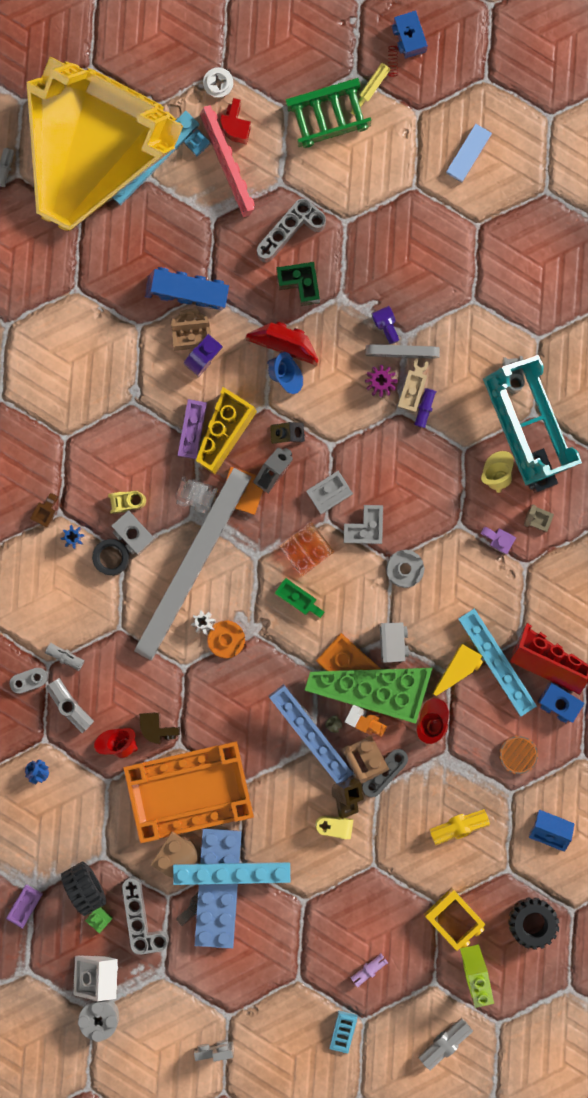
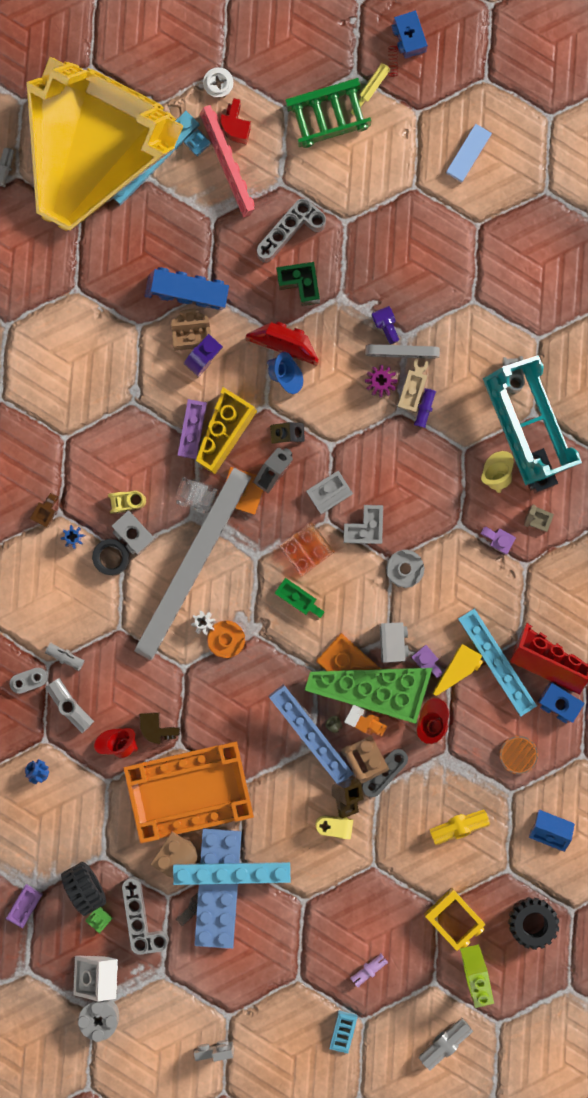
(426, 659): none -> medium lavender plate

